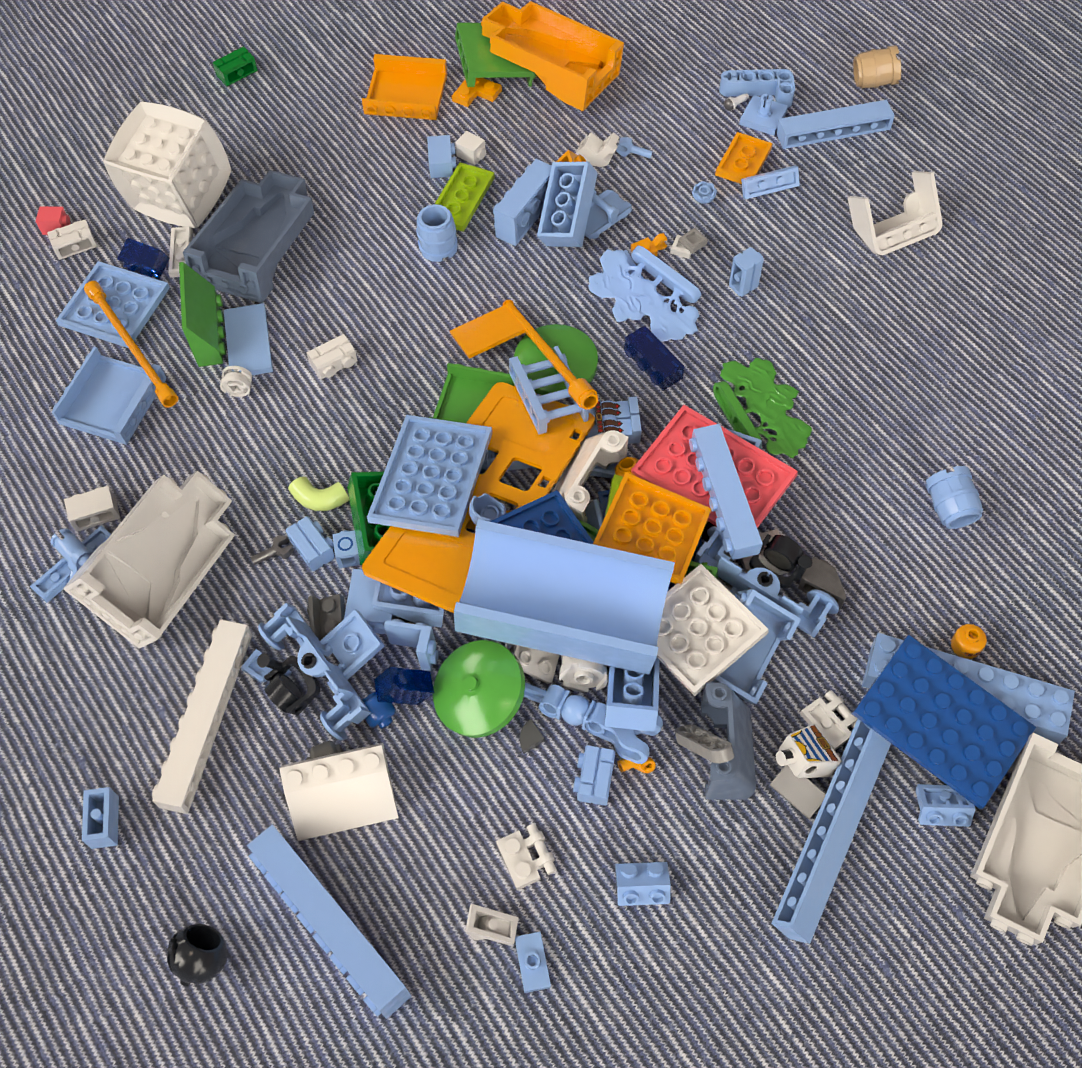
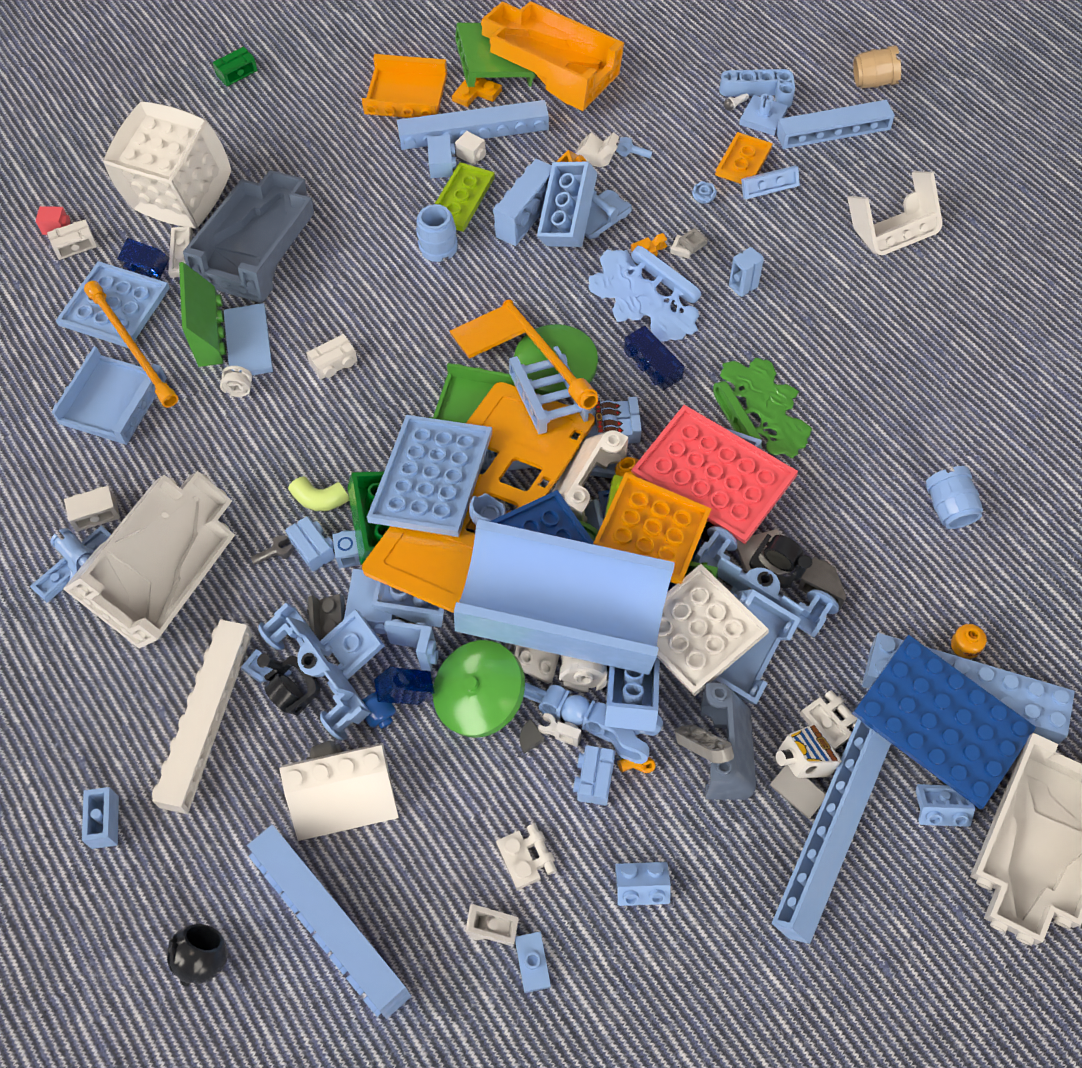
(481, 122): none -> light blue brick
(565, 732): none -> white plate
(725, 492): light blue brick -> none

